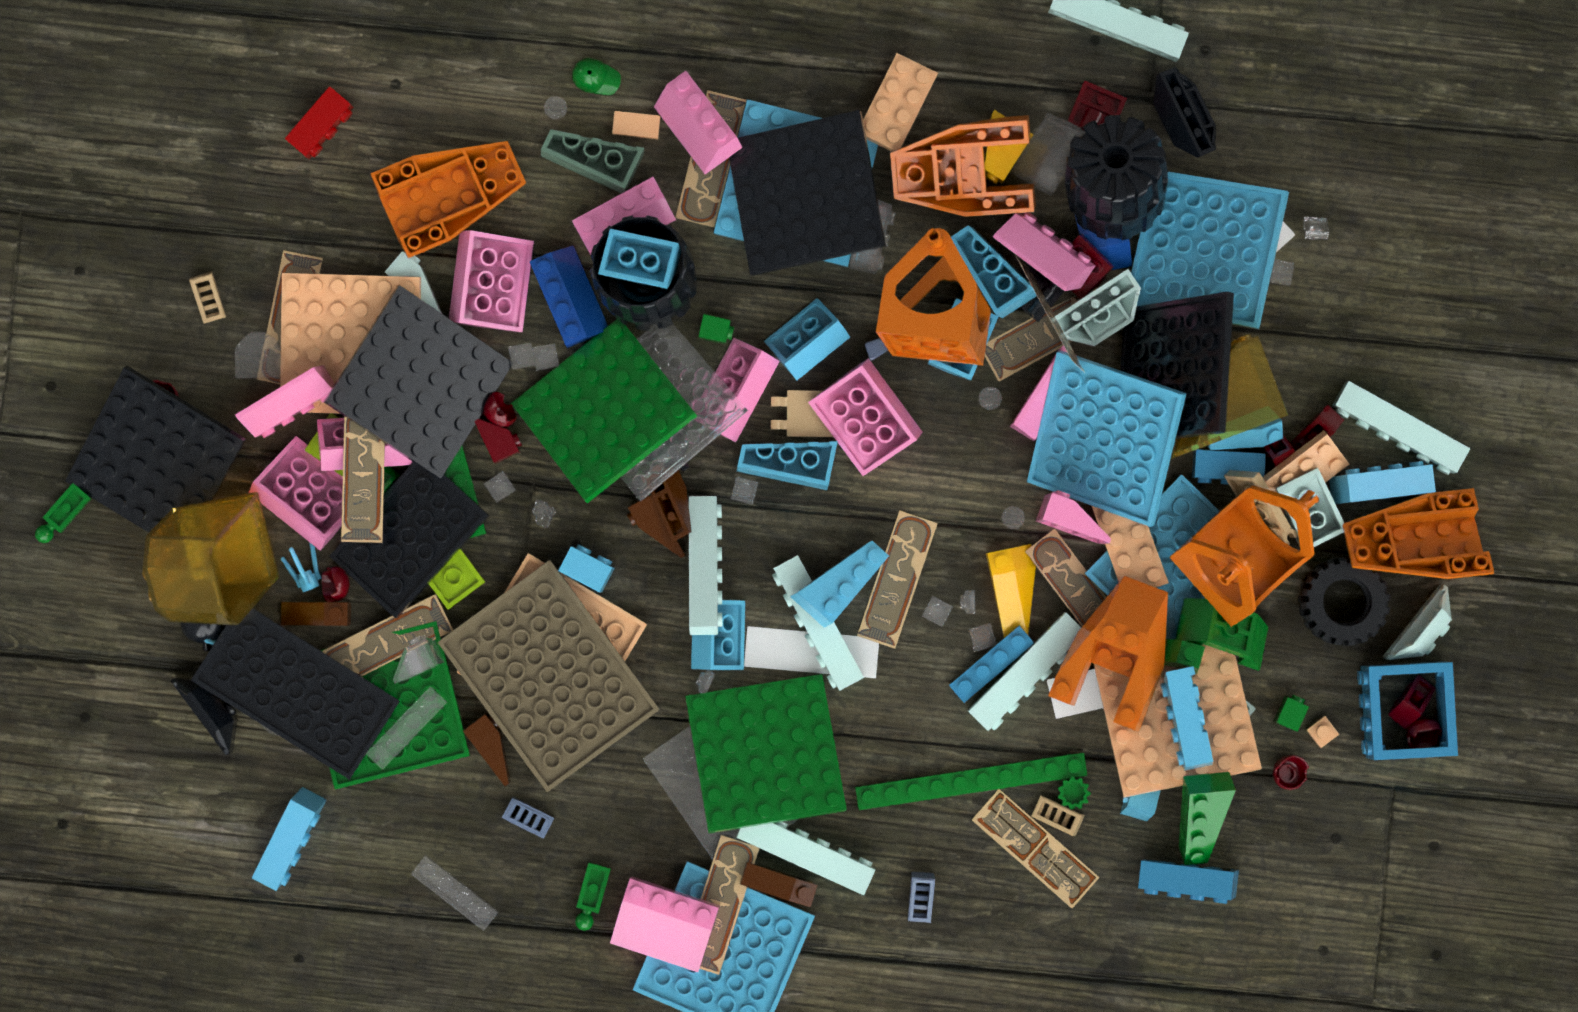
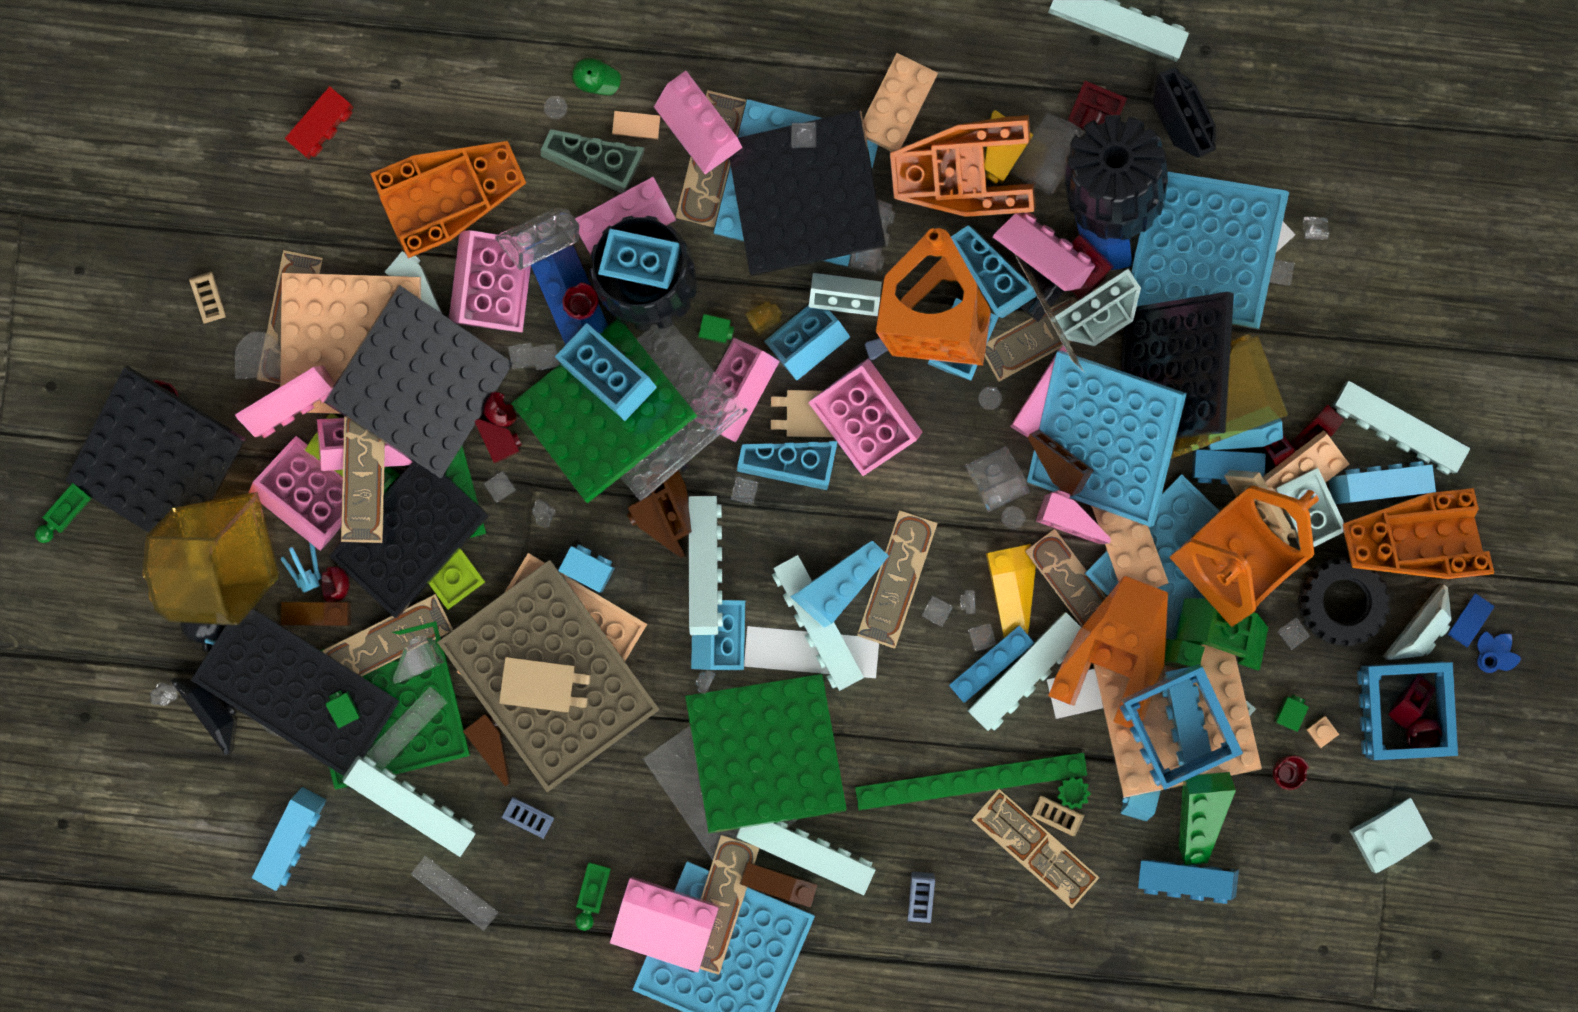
(163, 694): none -> clear plant
(342, 708): none -> green brick
(408, 805): none -> light aqua brick
(539, 237): none -> clear slope
(541, 685): none -> tan tile
(580, 301): none -> dark red hair
(605, 372): none -> medium azure brick
(764, 318): none -> clear yellow slope
(803, 135): none -> clear plate
(845, 294): none -> light aqua brick
(997, 479): none -> clear slope
(1061, 466): none -> reddish brown slope
(1167, 777): none -> dark azure window
(1293, 633): none -> clear plate
(1391, 835): none -> light aqua slope
(1471, 620): none -> blue slope
(1498, 650): none -> blue plate

